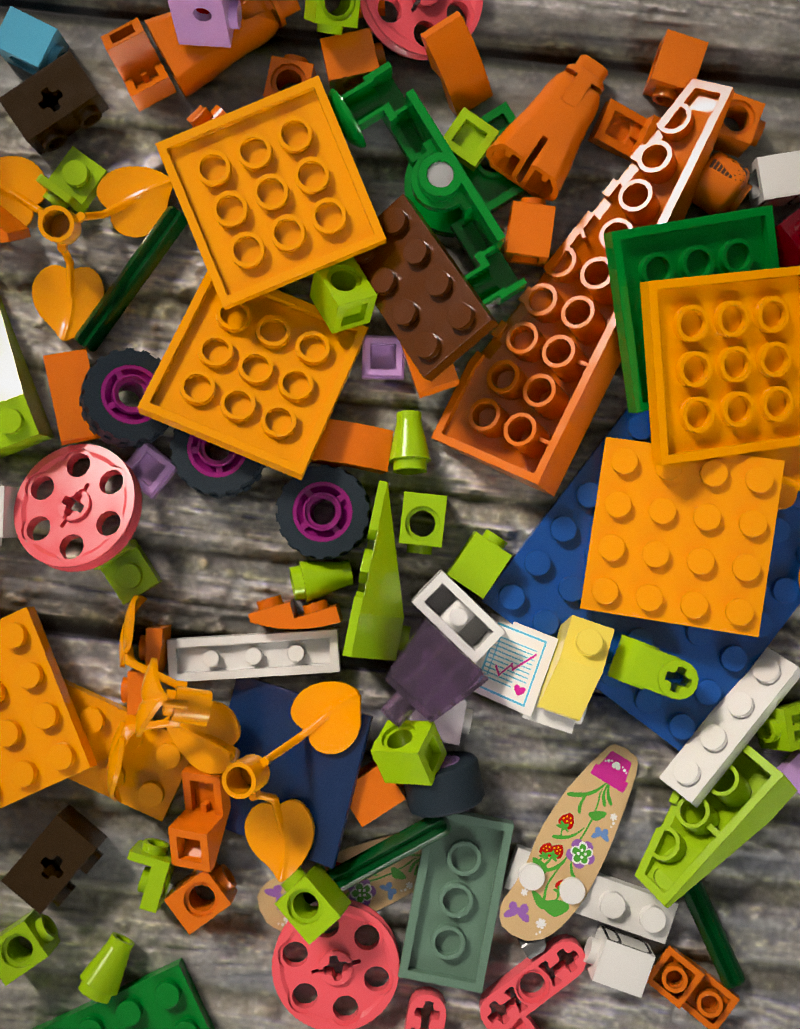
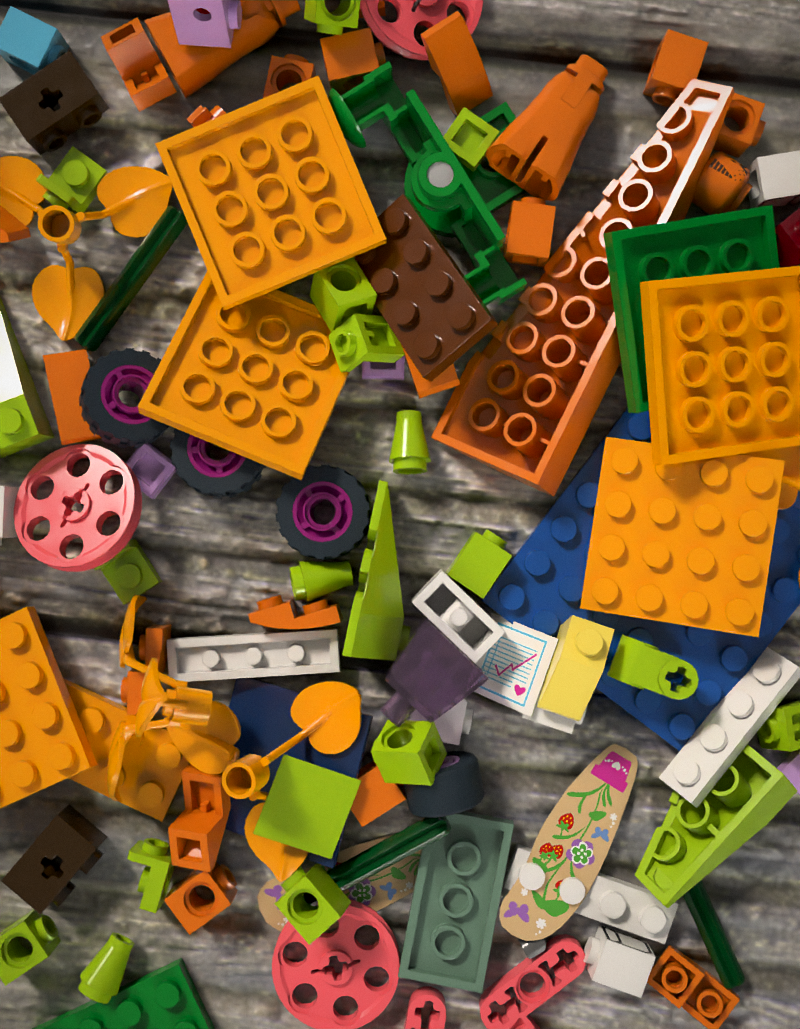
(307, 806): none -> lime sticker
(354, 446): orange slope -> none
(364, 339): none -> lime bracket
(430, 503): lime brick -> none
(622, 129): orange slope -> none

